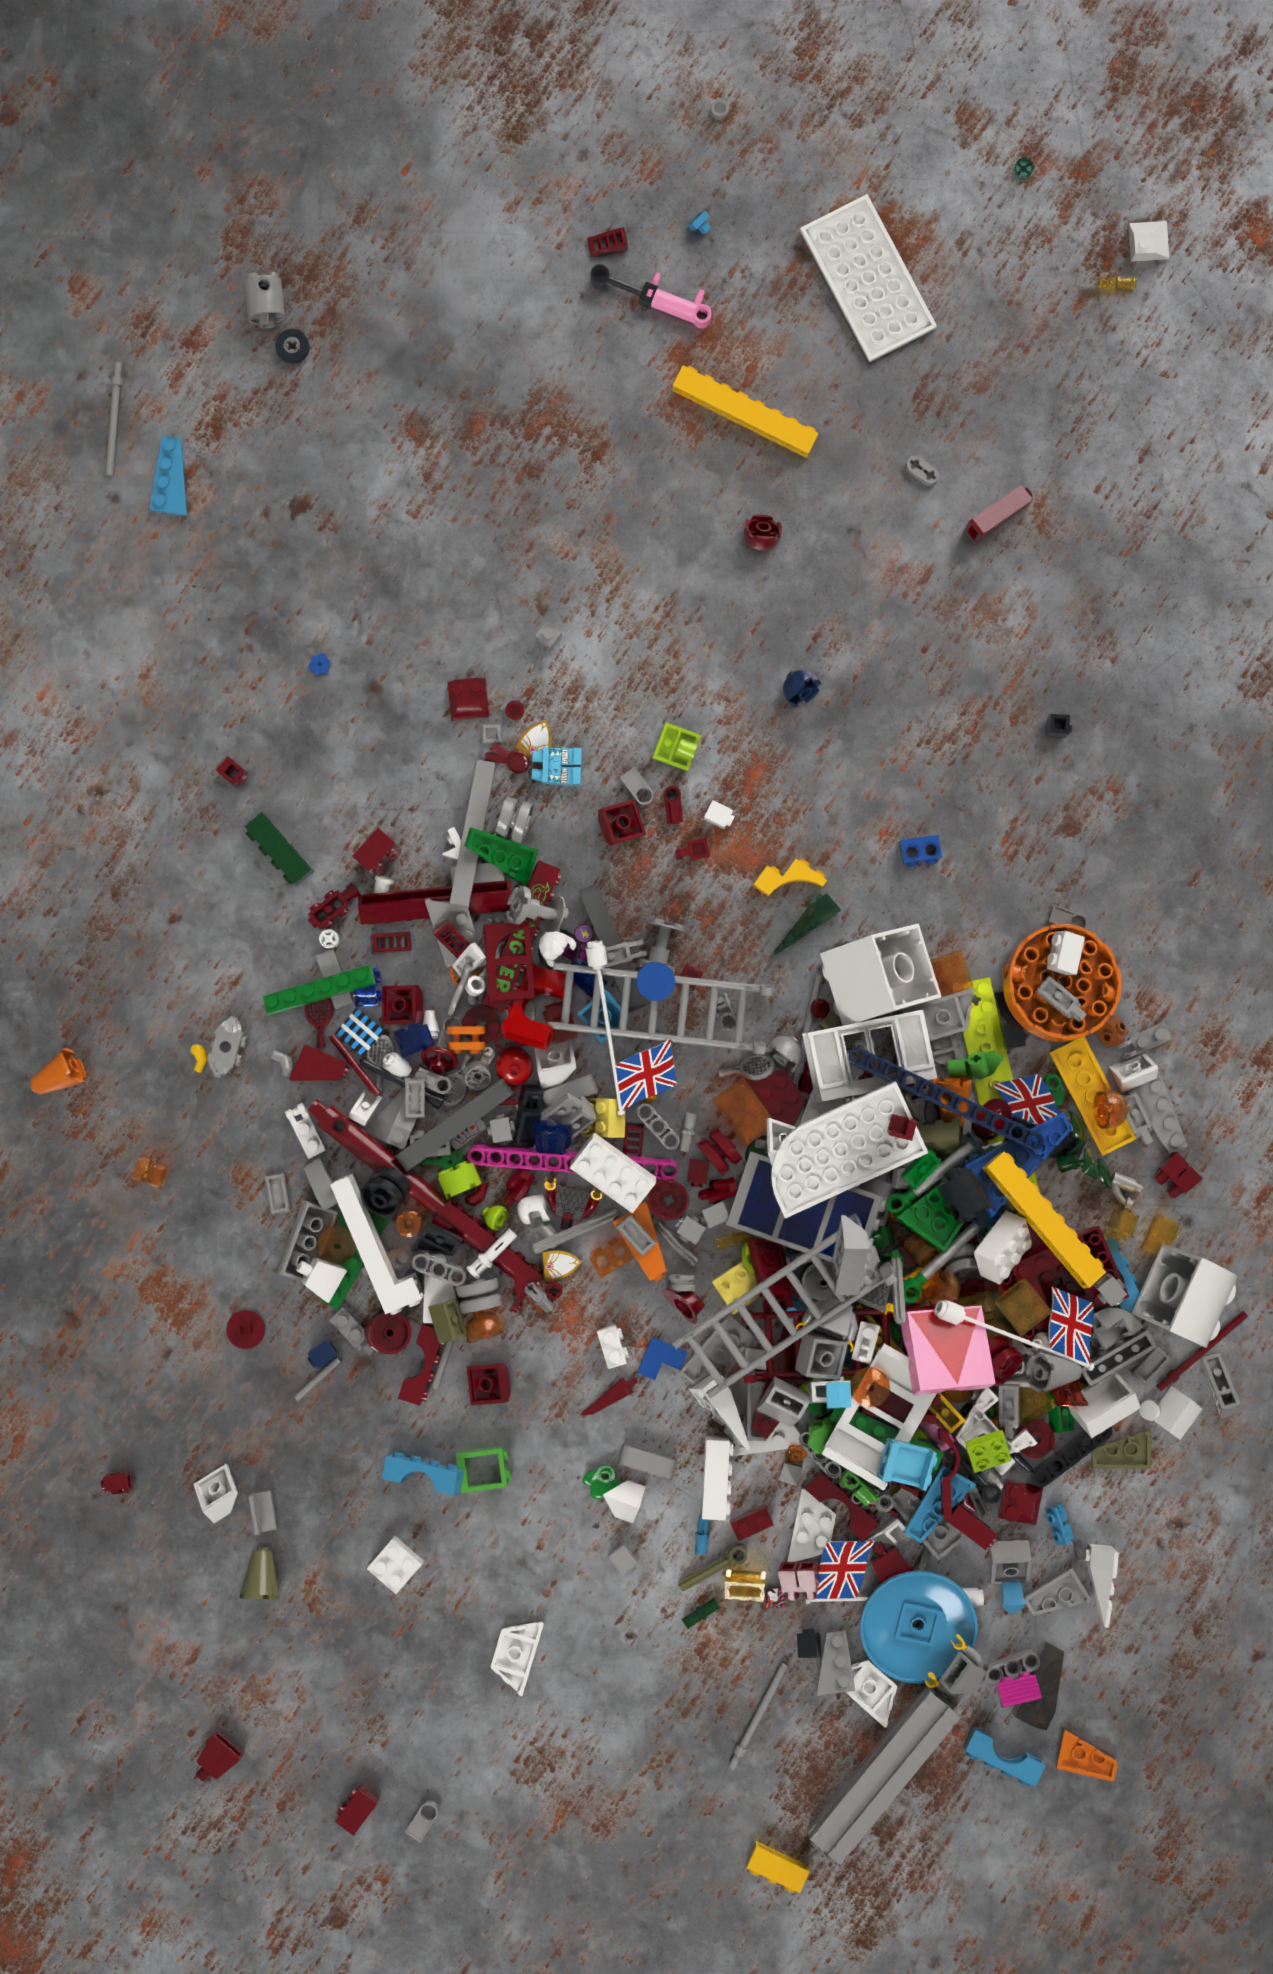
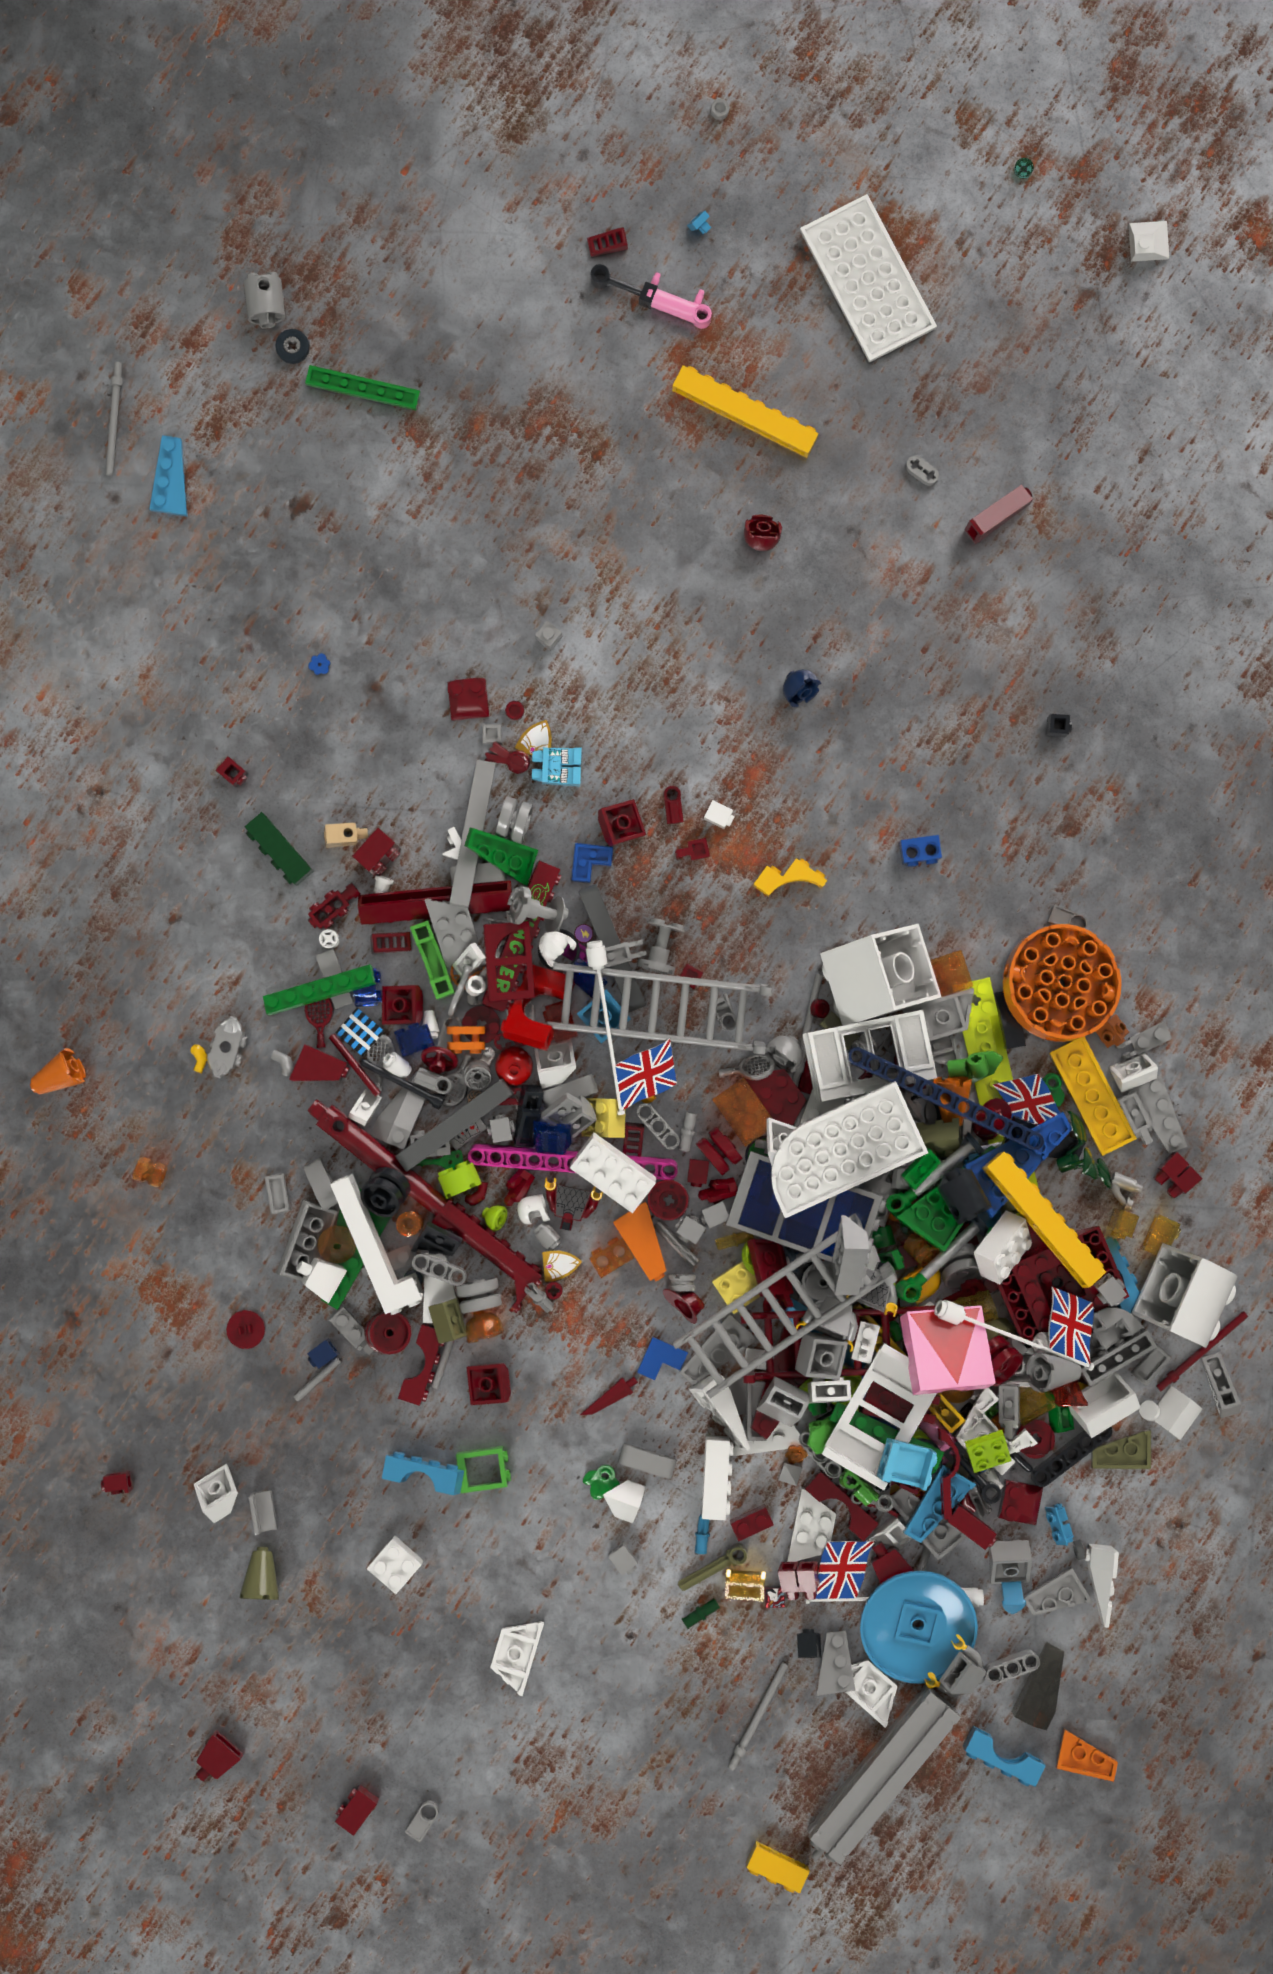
(306, 1131): white plate -> none
(335, 836): none -> tan torso
(362, 387): none -> green plate
(414, 1098): light grey plate -> none
(433, 960): none -> bright green arch
(441, 928): dark red slope -> none
(487, 1258): white pin -> none
(575, 1230): light grey axle -> none
(585, 856): none -> blue tile
(611, 1345): white brick -> none
(634, 783): light grey piece -> none
(636, 1235): light grey tile -> none
(655, 981): blue tile -> none
(676, 747): lime plate -> none
(816, 914): clear green wedge -> none
(838, 1395): medium azure piece -> none
(870, 1376): clear orange dish -> none
(898, 1292): light grey axle -> none
(901, 1127): dark red panel -> none
(942, 1286): clear orange cylinder -> none
(1018, 1690): dark pink brick -> none
(1022, 1307): clear yellow brick -> none
(1061, 999): light grey hinge -> none
(1065, 952): white brick -> none
(1111, 1109): clear orange cylinder -> none
(1117, 282): clear yellow axle -> none

